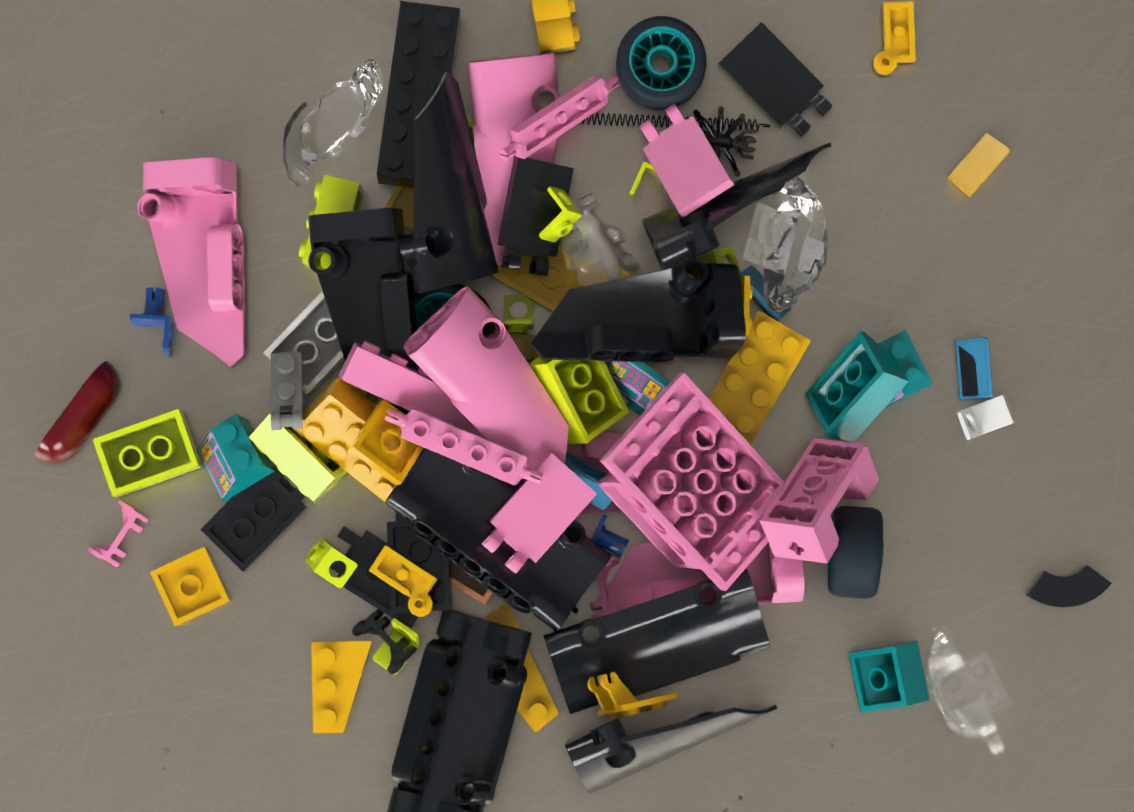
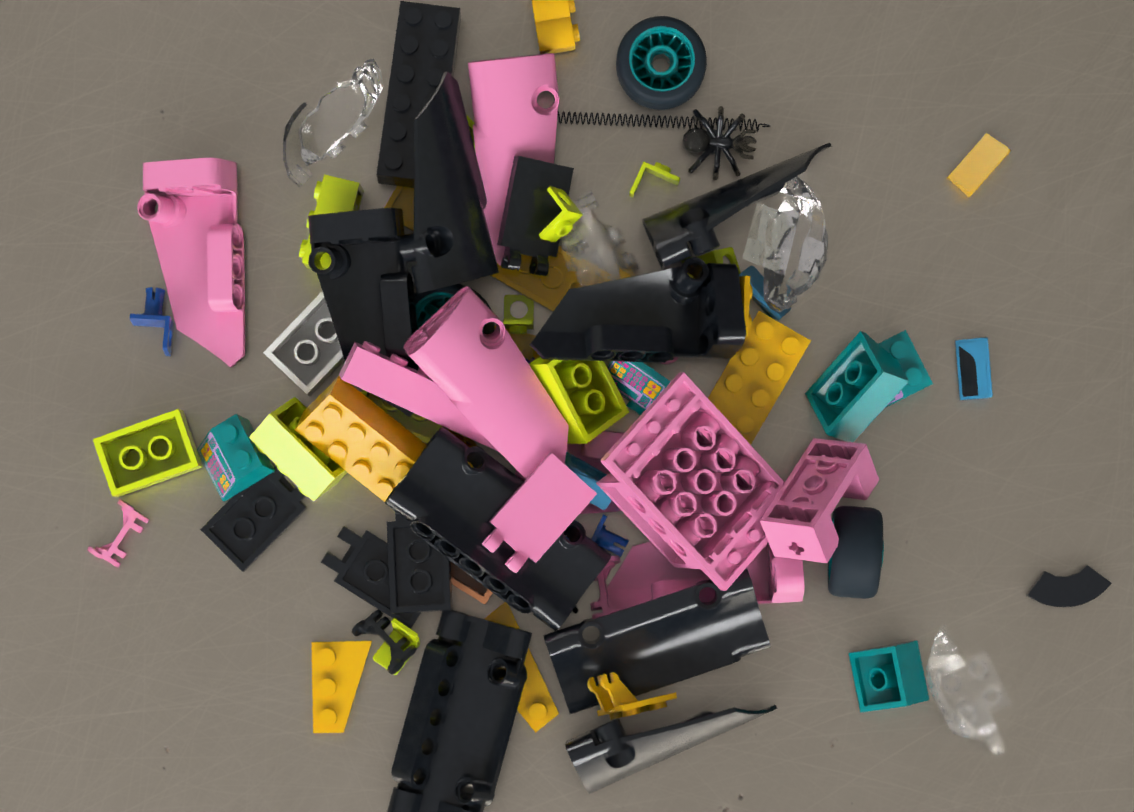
(80, 416): dark red brick -> none
(190, 586): yellow tile -> none
(286, 390): light grey plate -> none
(322, 556): neon yellow bracket -> none
(383, 448): yellow tile -> none
(406, 578): yellow hinge -> none
(464, 446): bright pink plate -> none
(559, 117): bright pink plate -> none
(685, 162): bright pink tile -> none
(775, 79): black tile -> none
(898, 37): yellow hinge -> none
(986, 417): white bracket -> none

